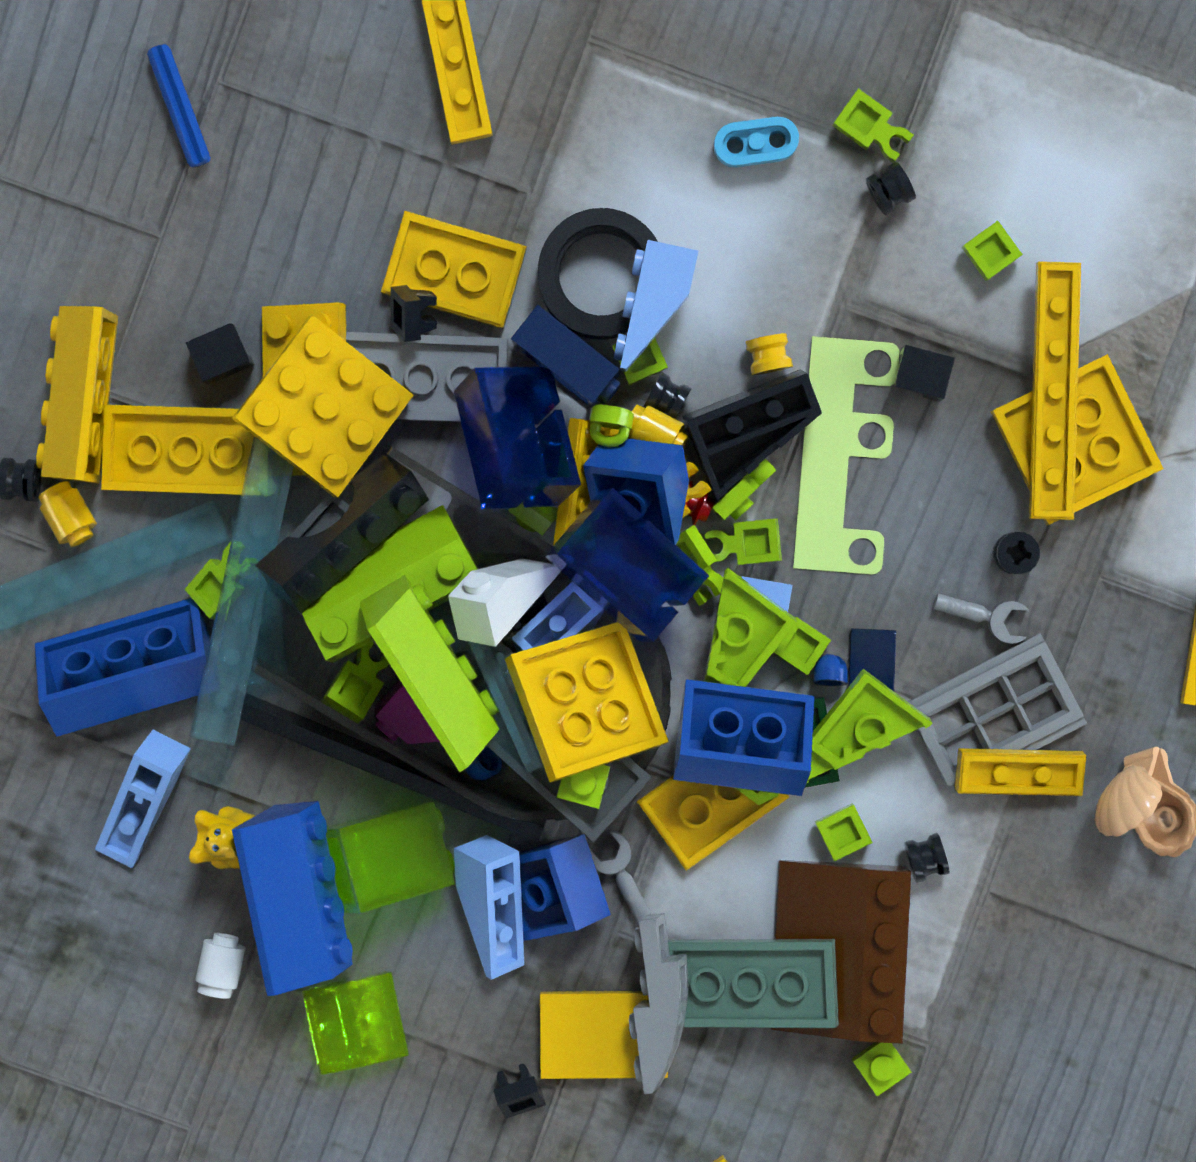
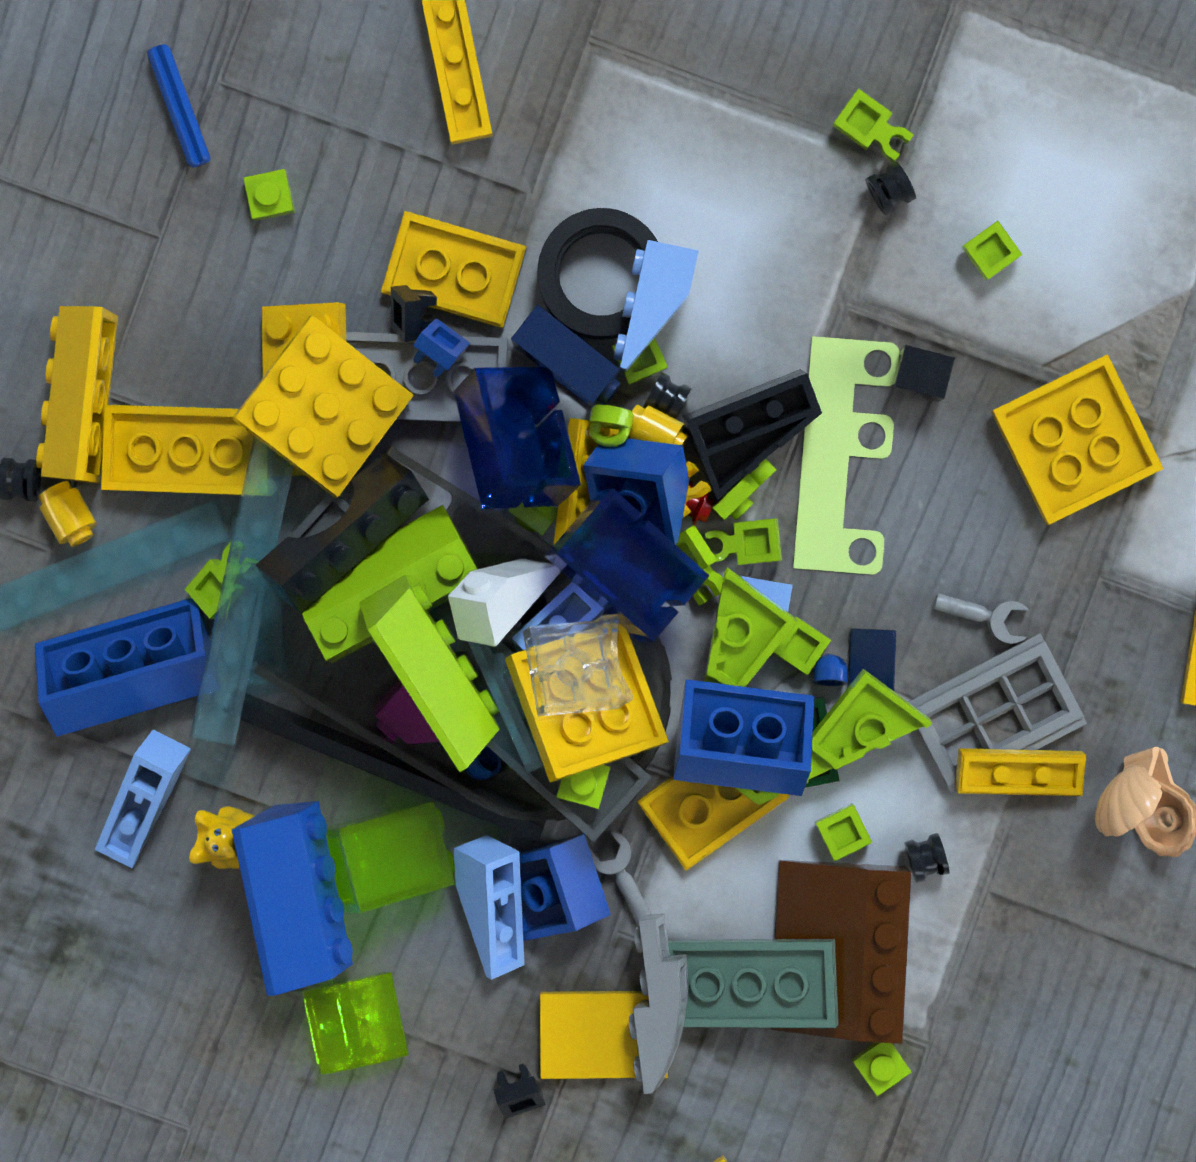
(219, 354): black panel -> none
(220, 965): white brick -> none
(269, 195): none -> lime plate
(356, 684): lime plate -> none
(440, 345): none -> blue tile
(576, 666): none -> clear piece
(755, 141): medium azure plate -> none
(769, 354): yellow wheel -> none
(1008, 551): black wheel -> none
(1055, 390): yellow tile -> none

